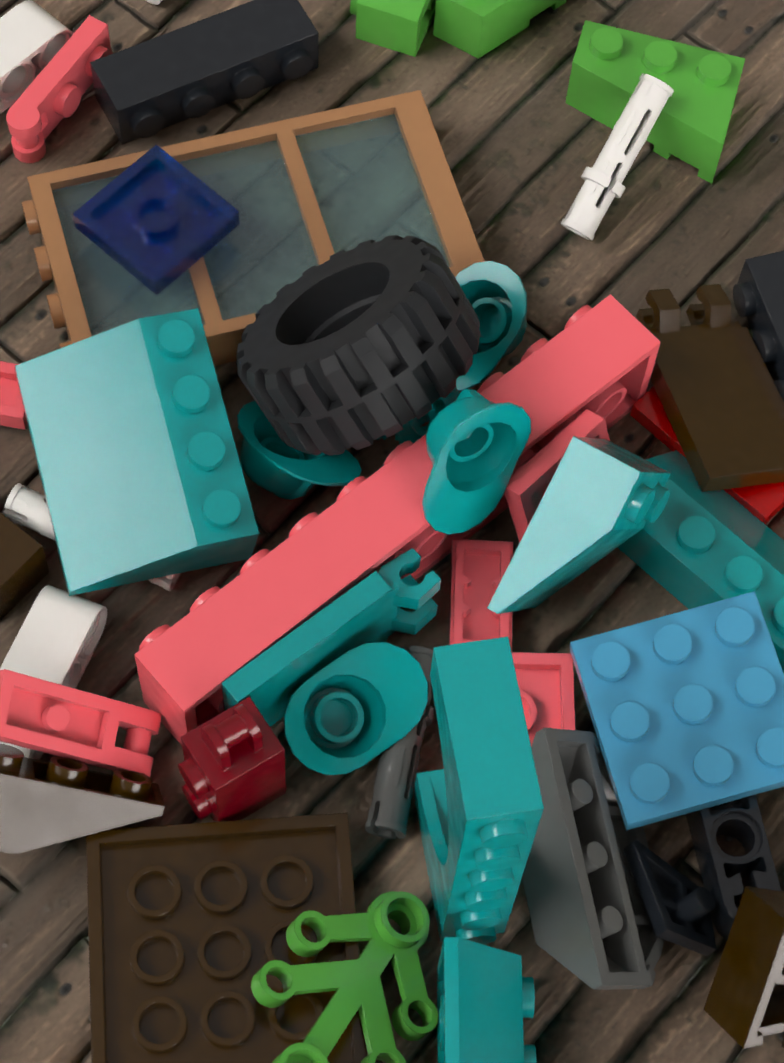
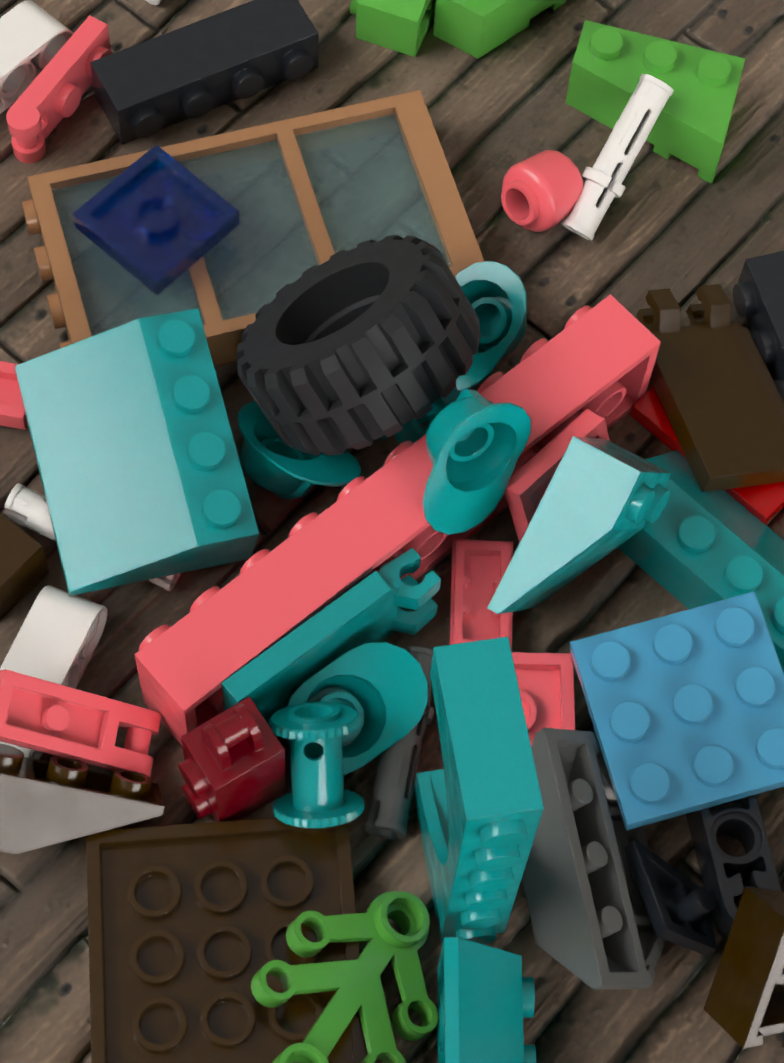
(317, 767): none -> teal hose
(541, 190): none -> coral head

